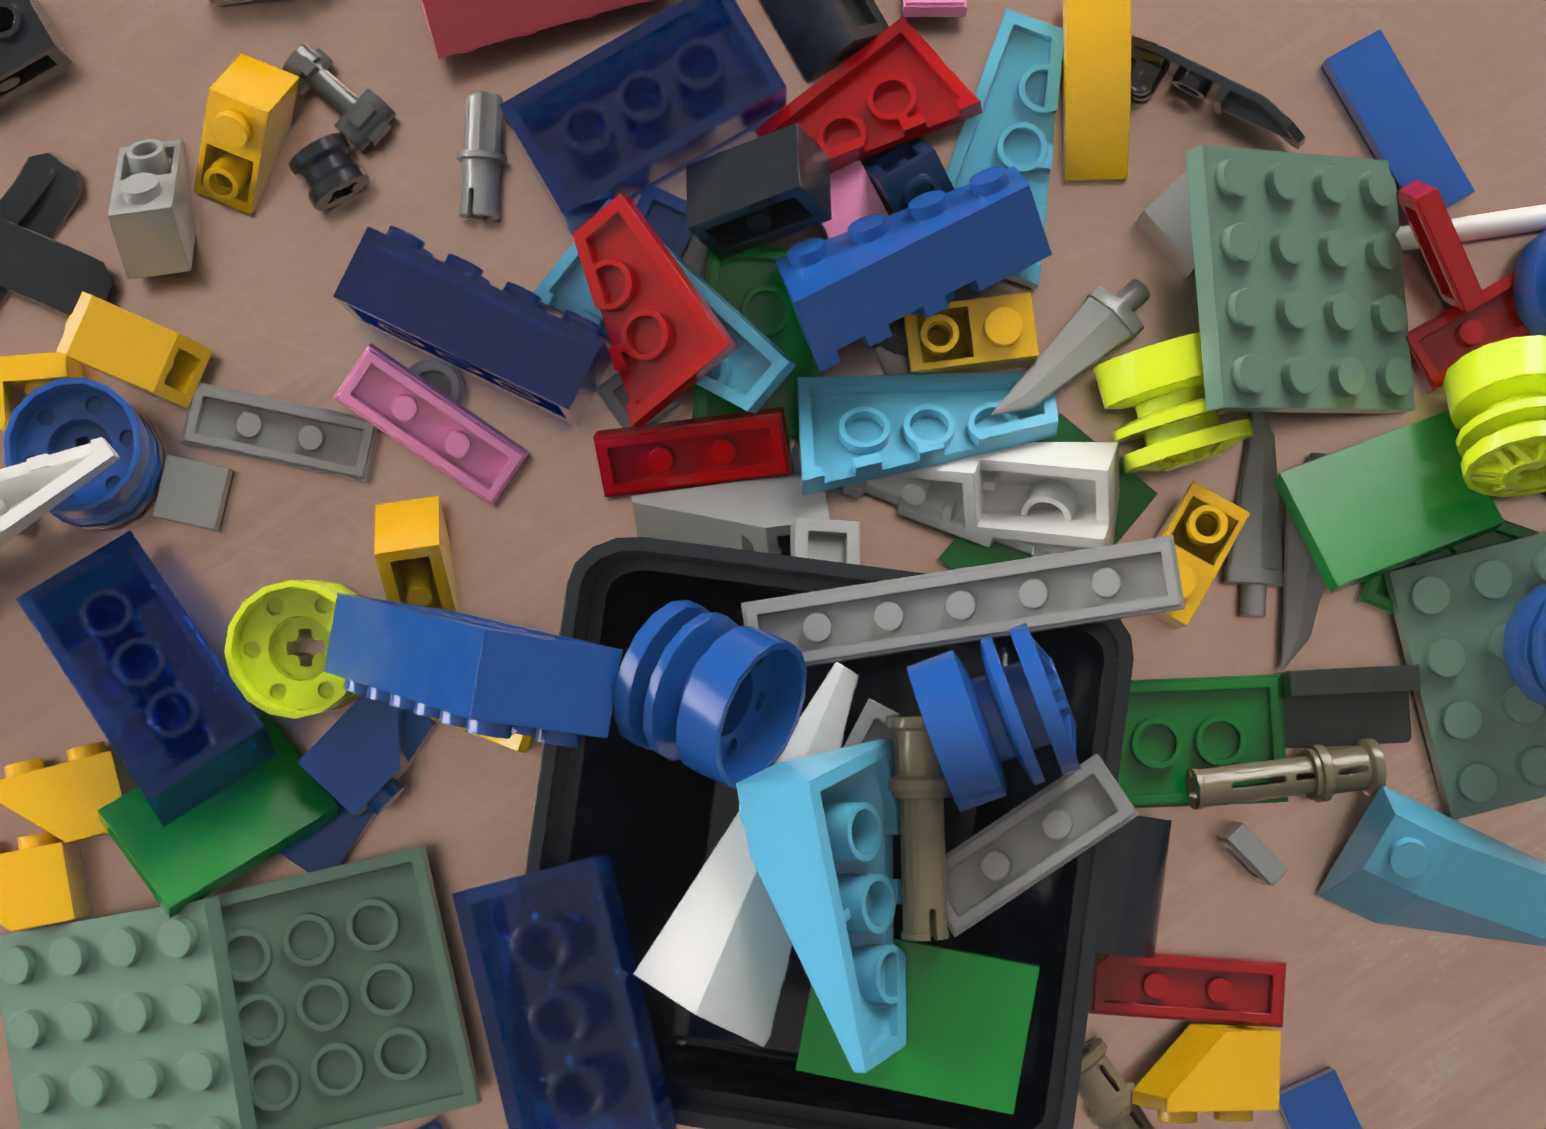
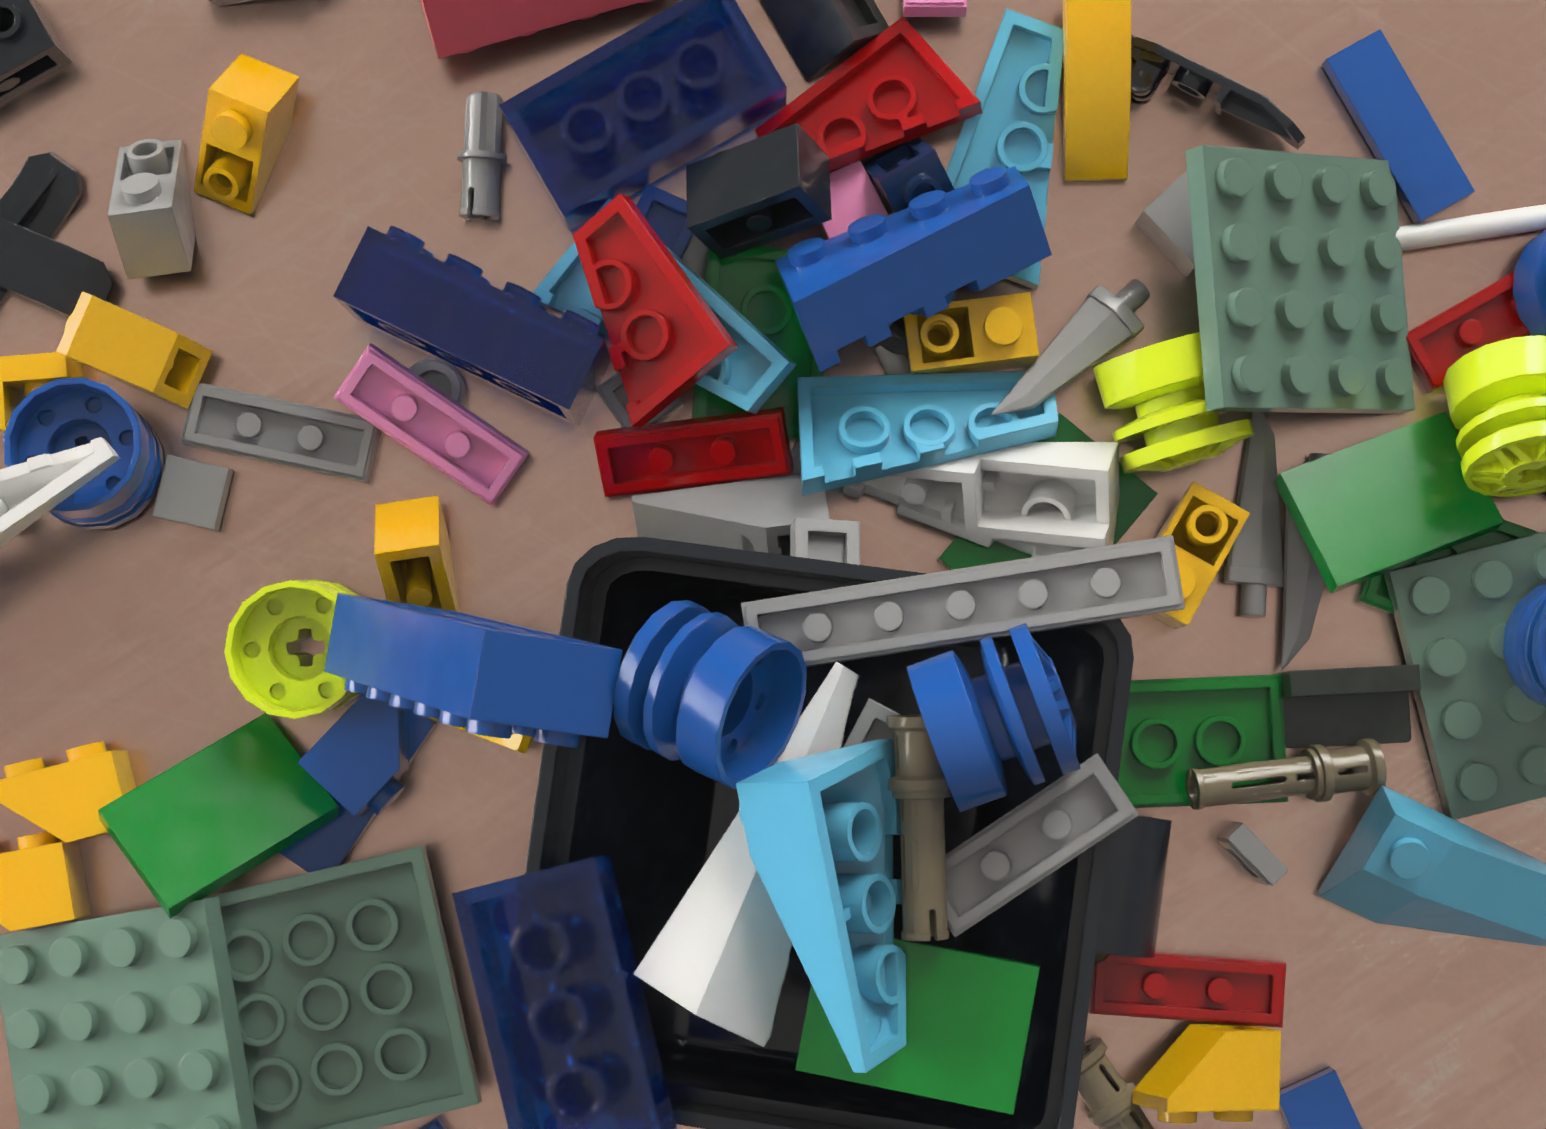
(147, 677): clear blue brick -> none
(329, 171): black wheel -> none
(362, 118): dark grey bar -> none
(1440, 246): red tile -> none

